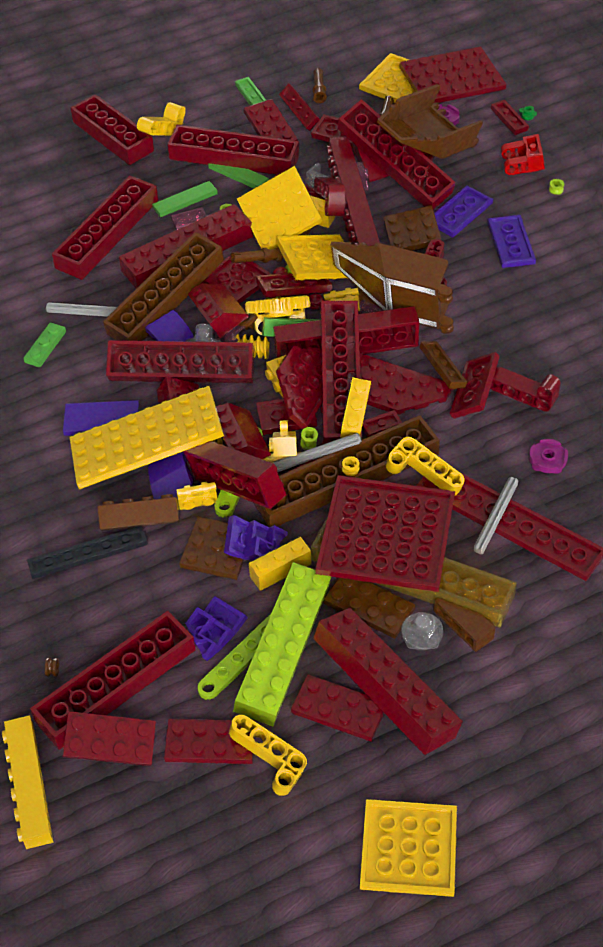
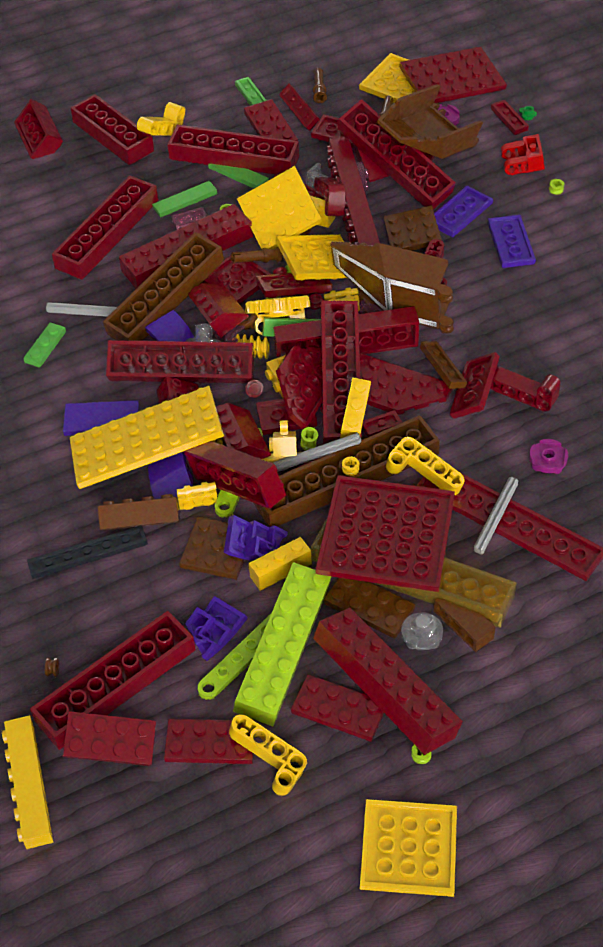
(38, 130): none -> dark red slope
(254, 388): none -> dark red plate
(420, 759): none -> lime bush

